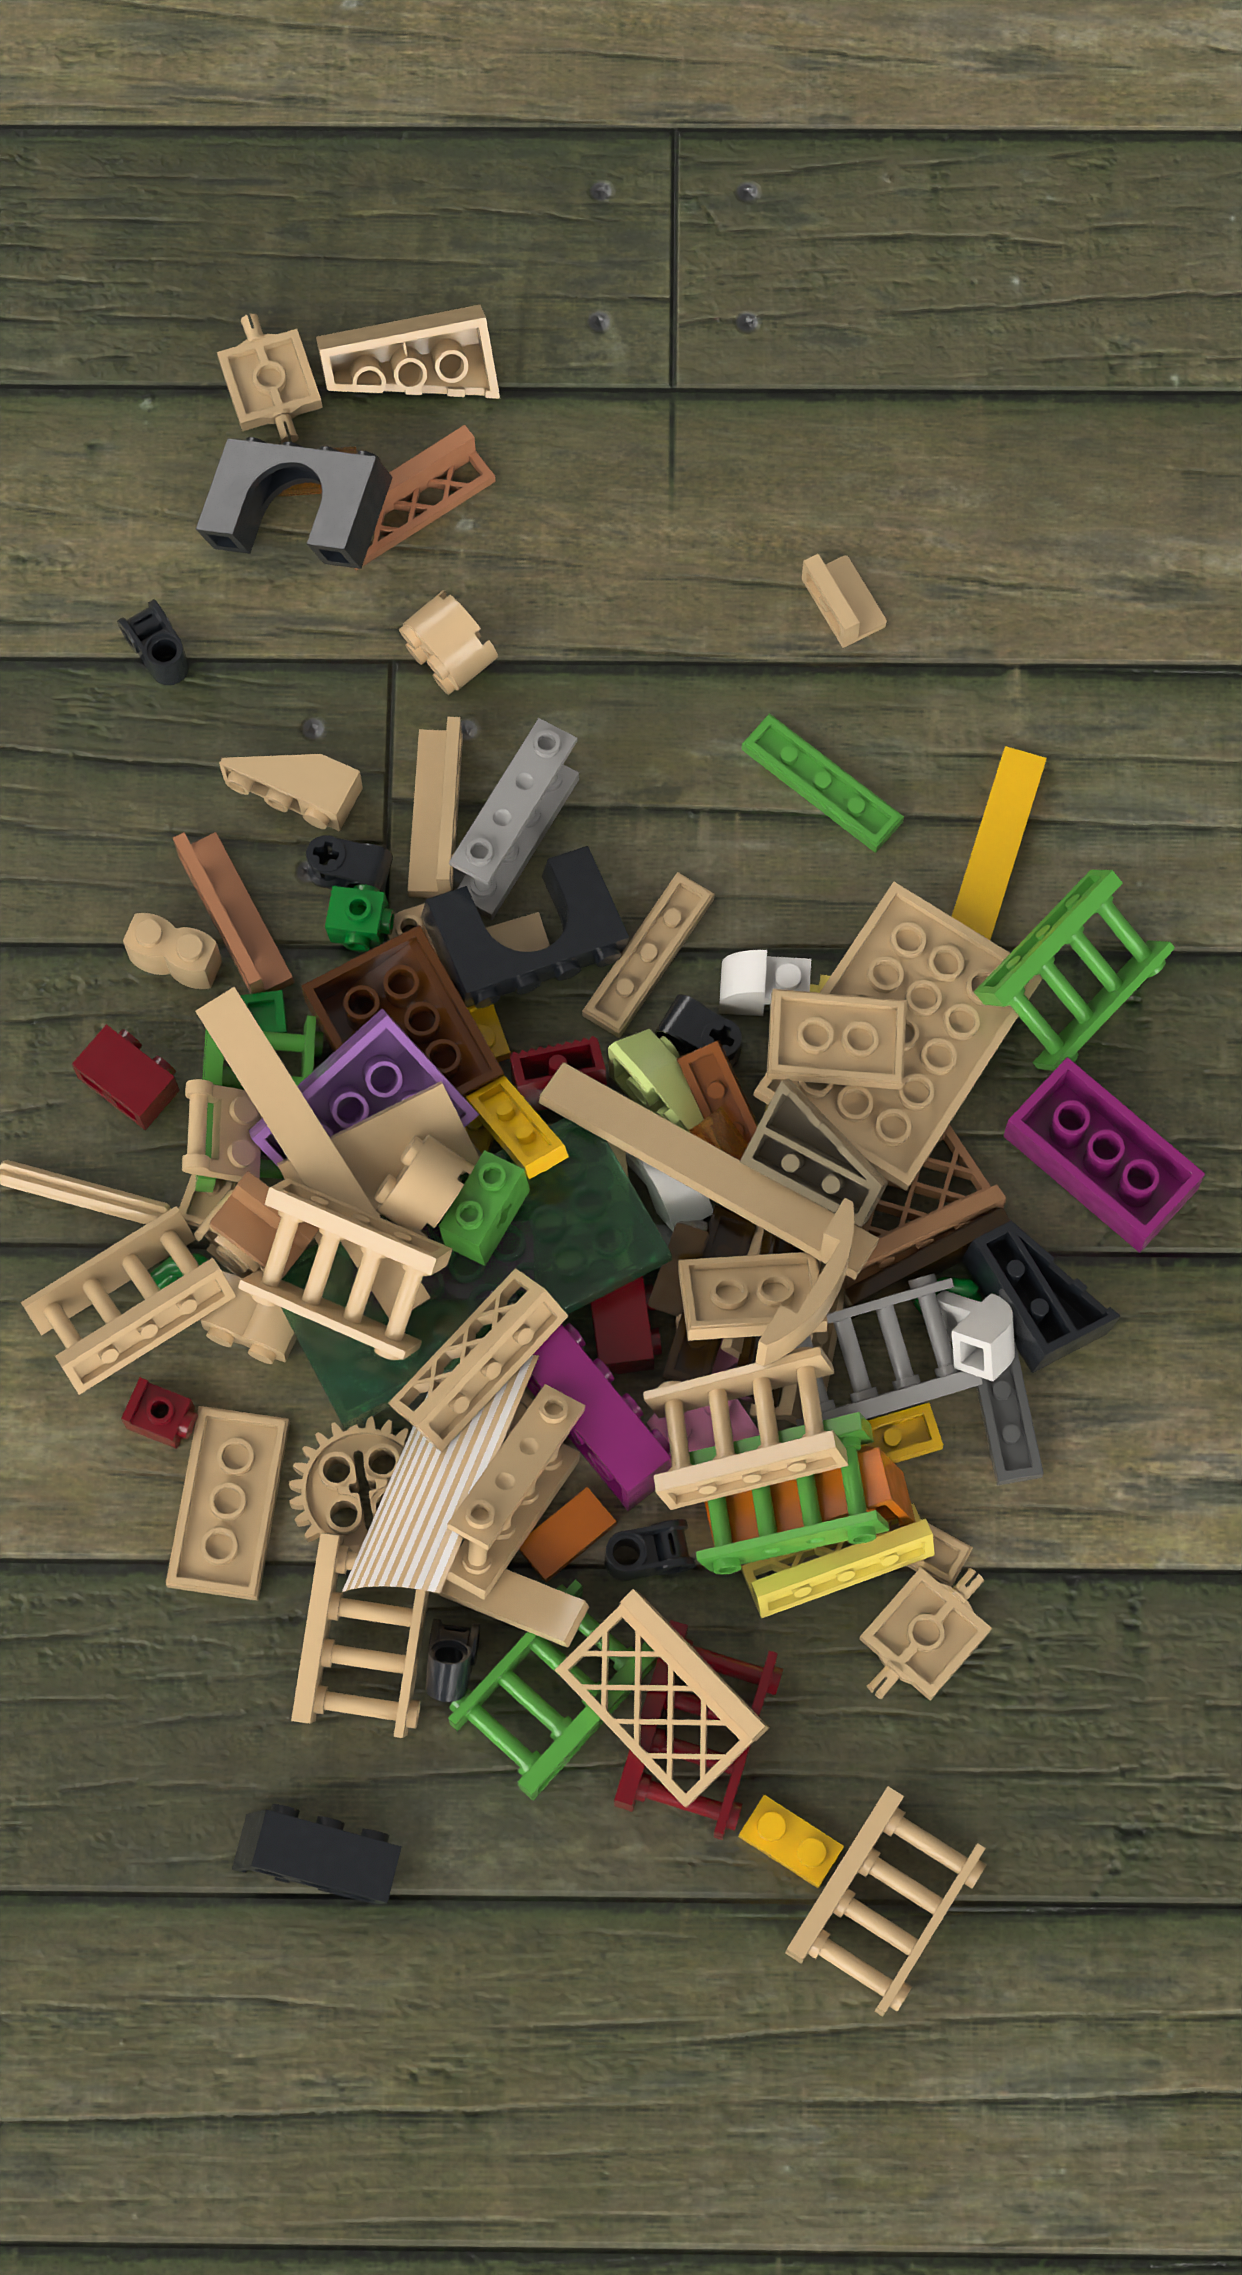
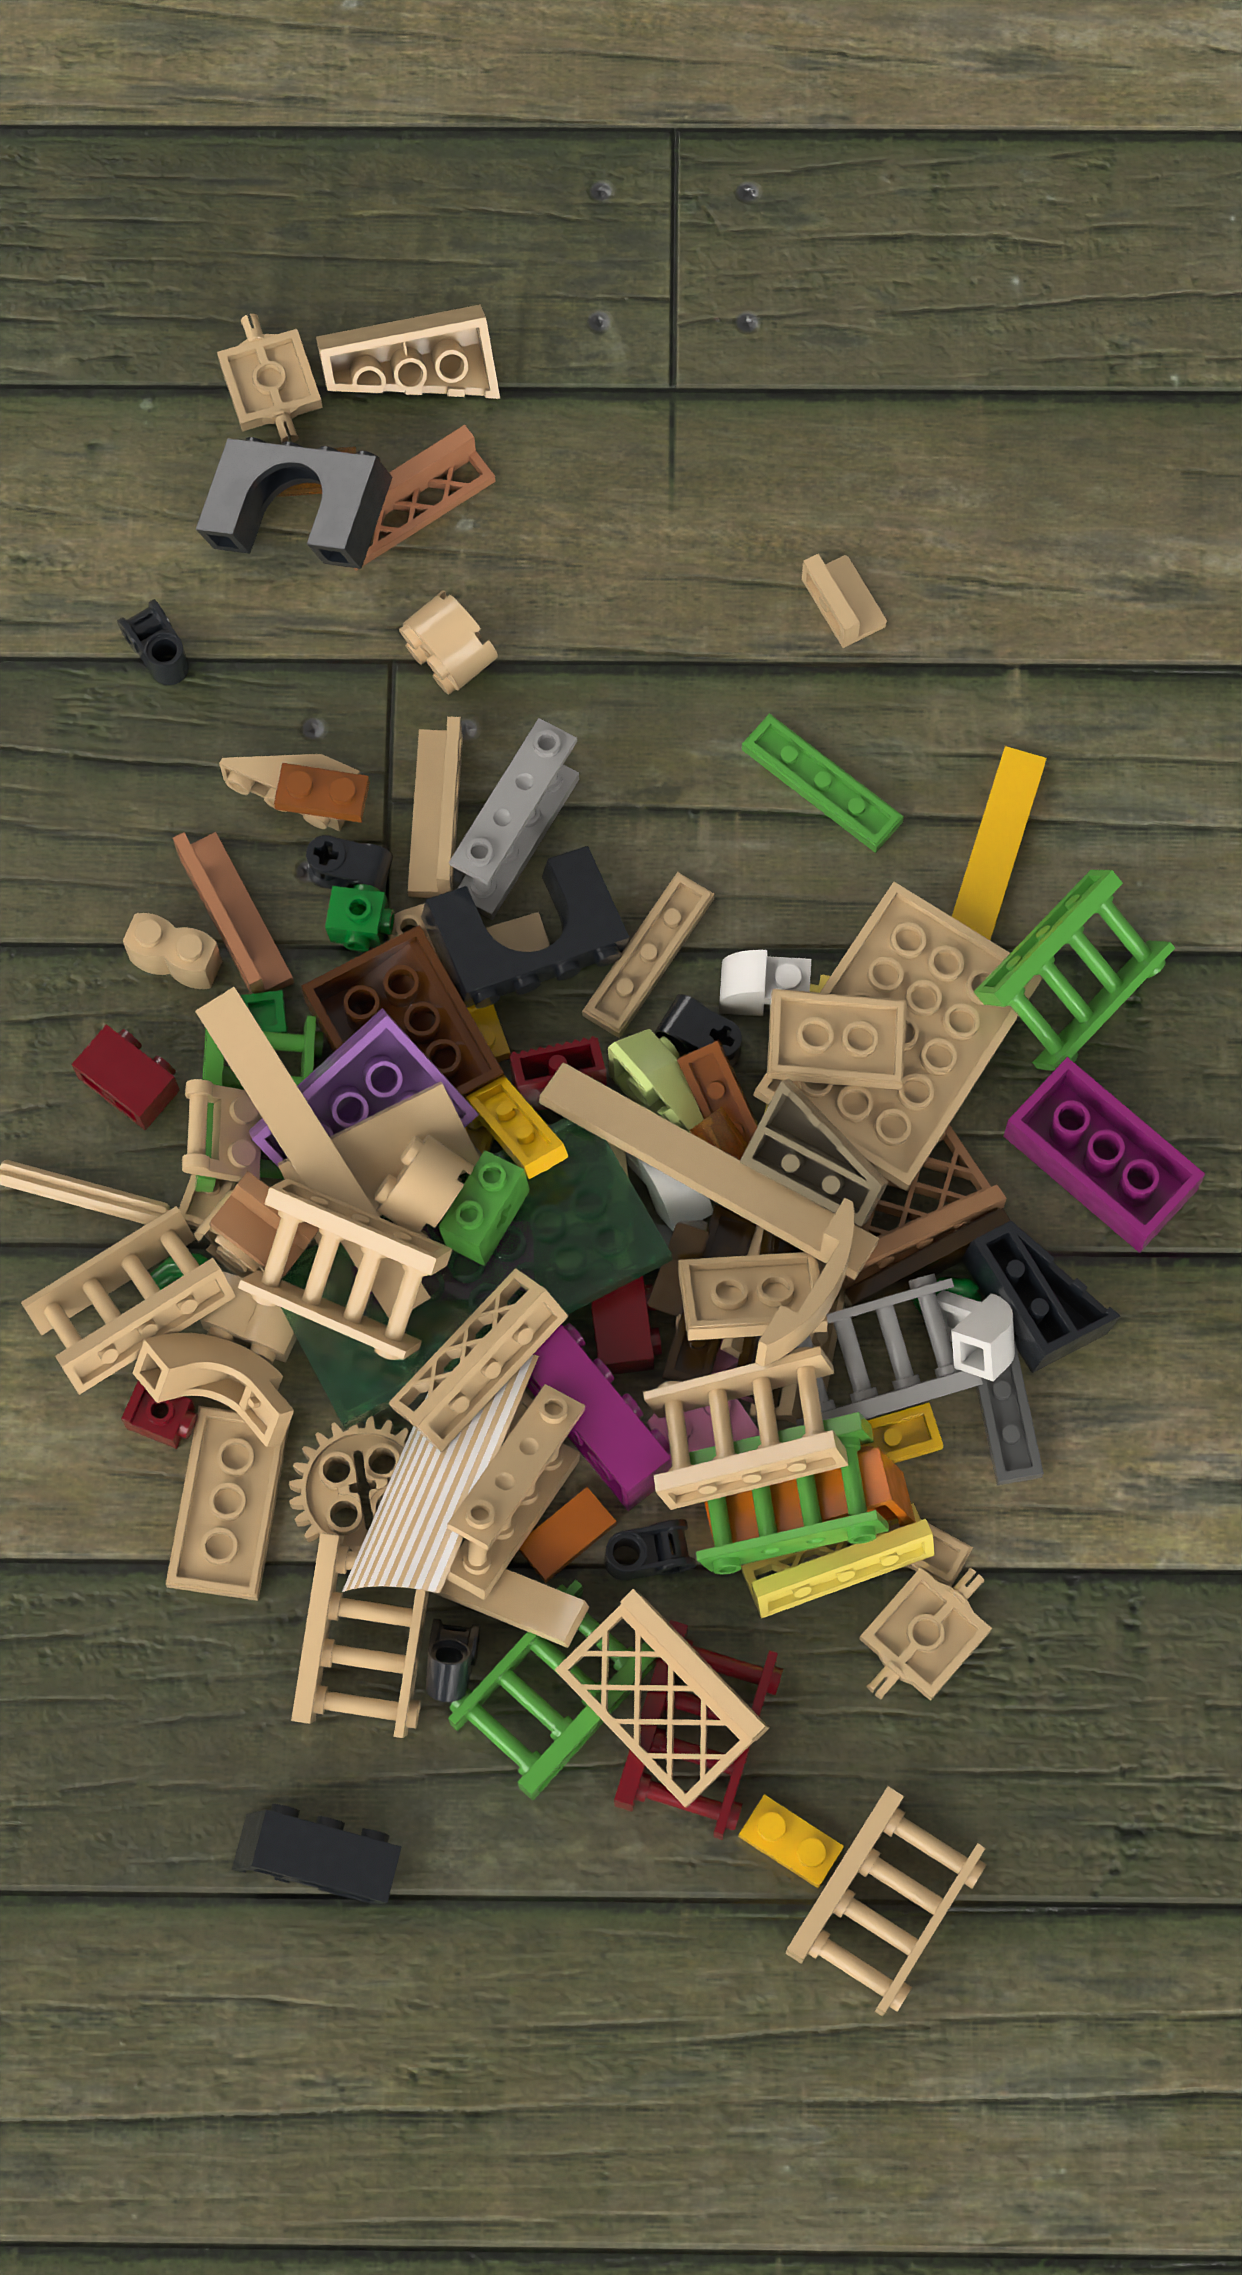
(216, 1369): none -> tan arch
(321, 792): none -> dark orange plate

